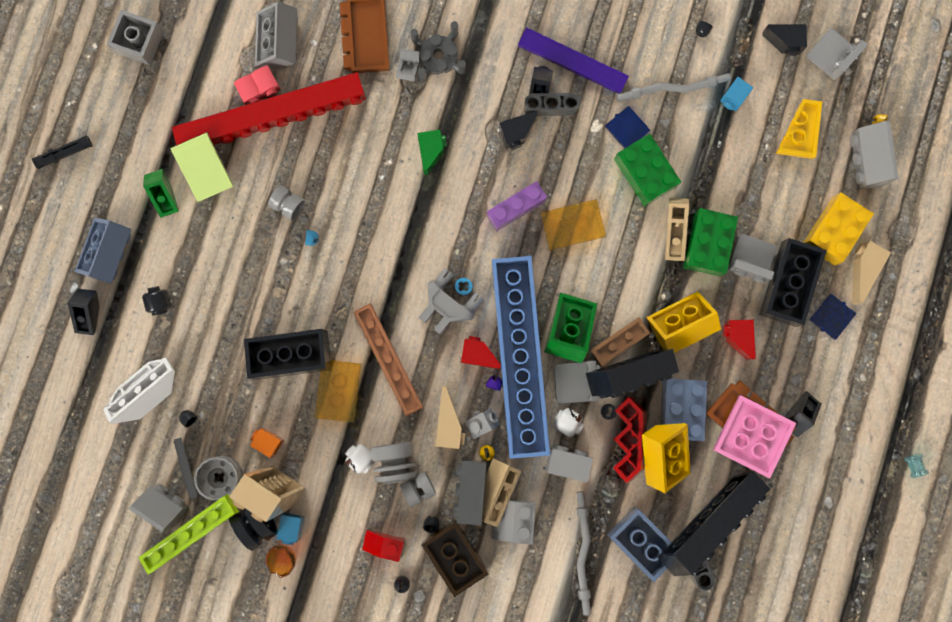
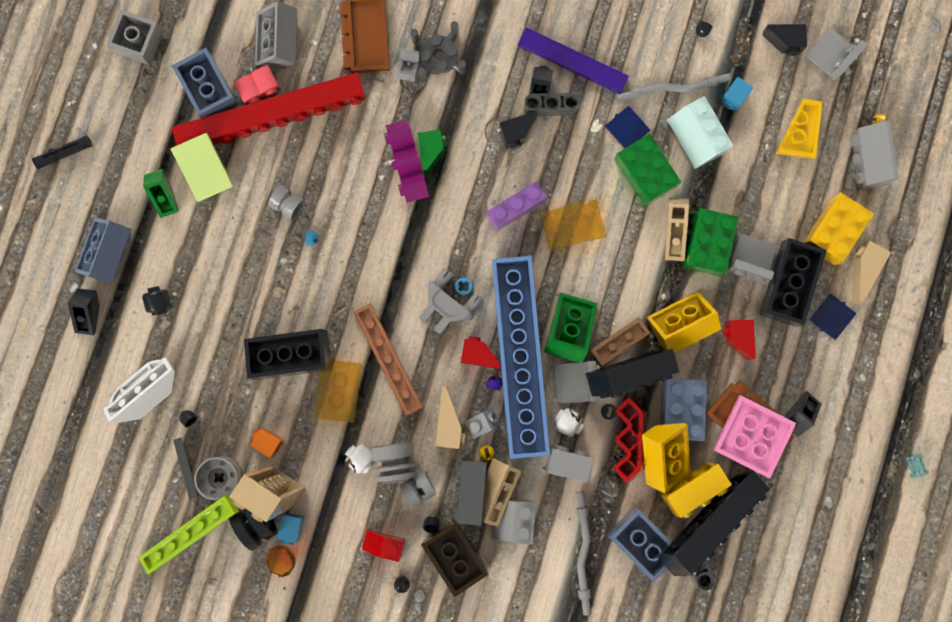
(159, 507): light grey slope -> none
(205, 84): none -> sand blue brick
(406, 161): none -> magenta brick
(696, 490): none -> yellow brick
(699, 133): none -> light aqua slope

